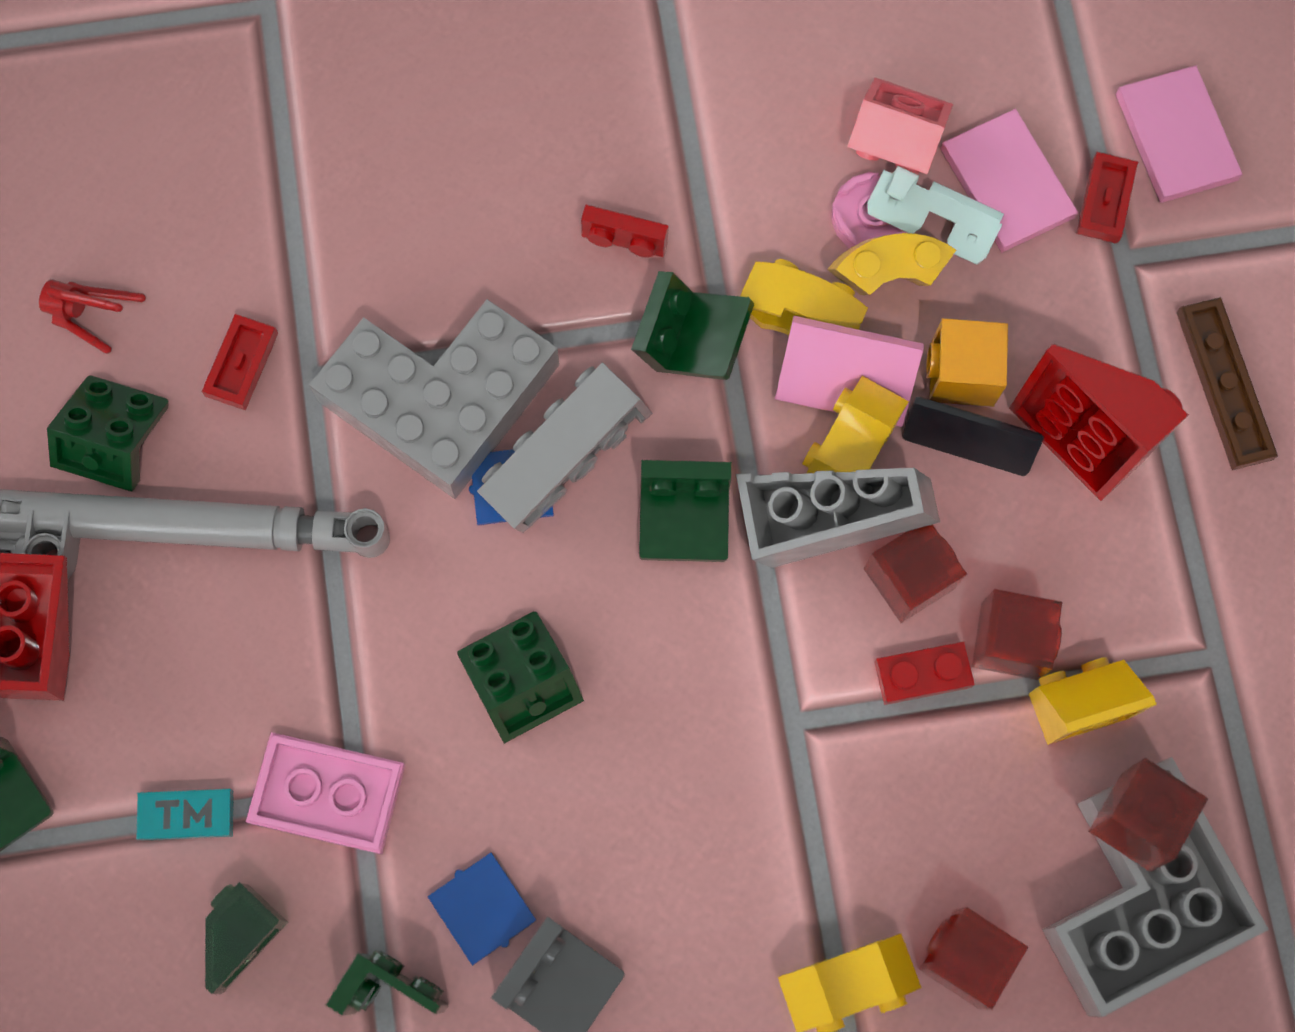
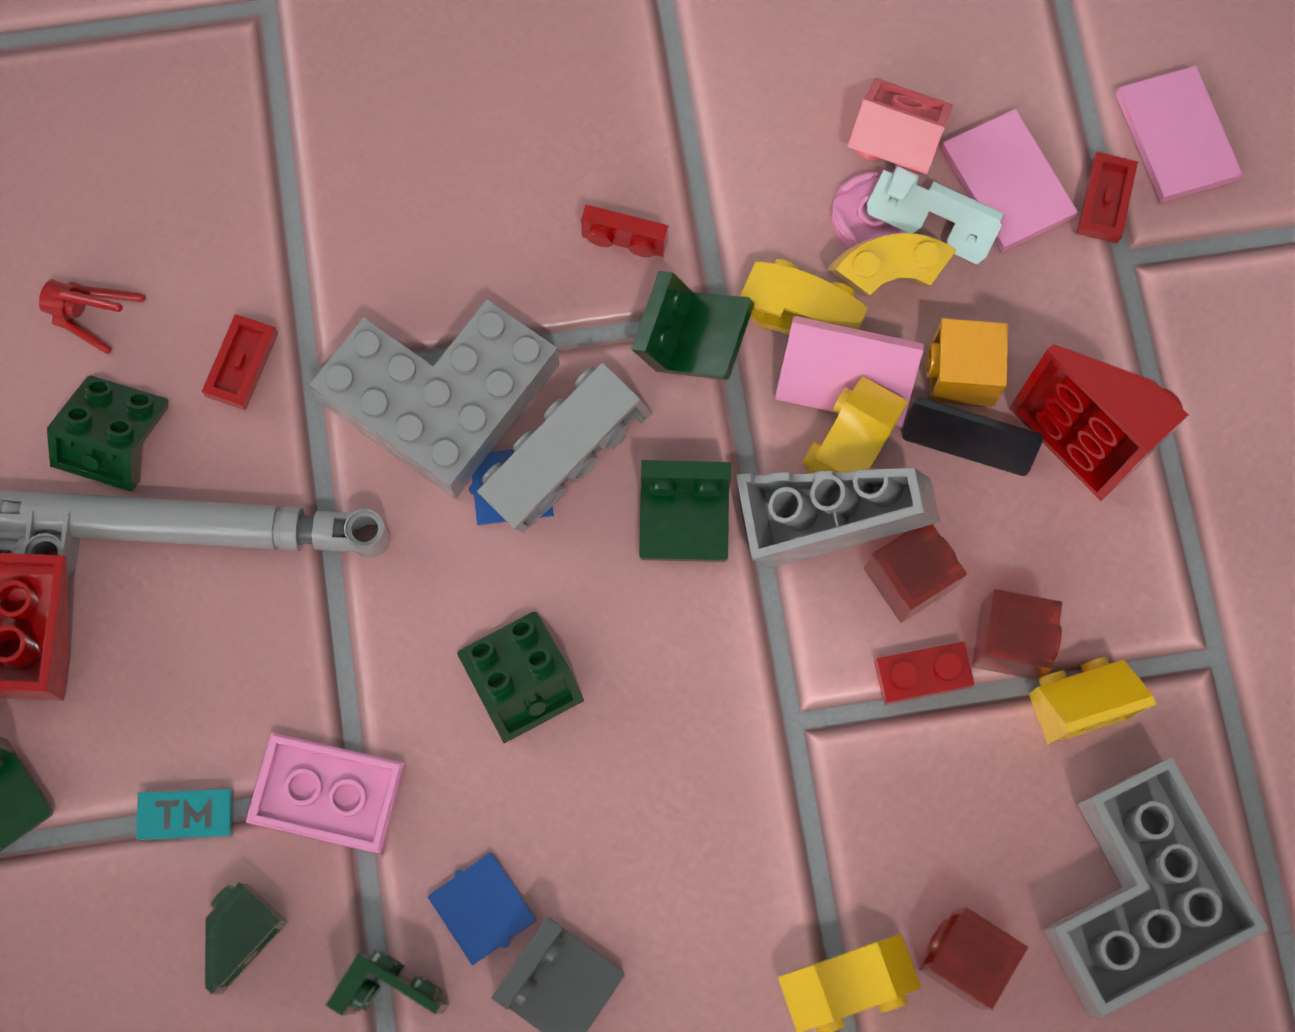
(1148, 815): clear red head -> none
(1226, 384): reddish brown tile -> none

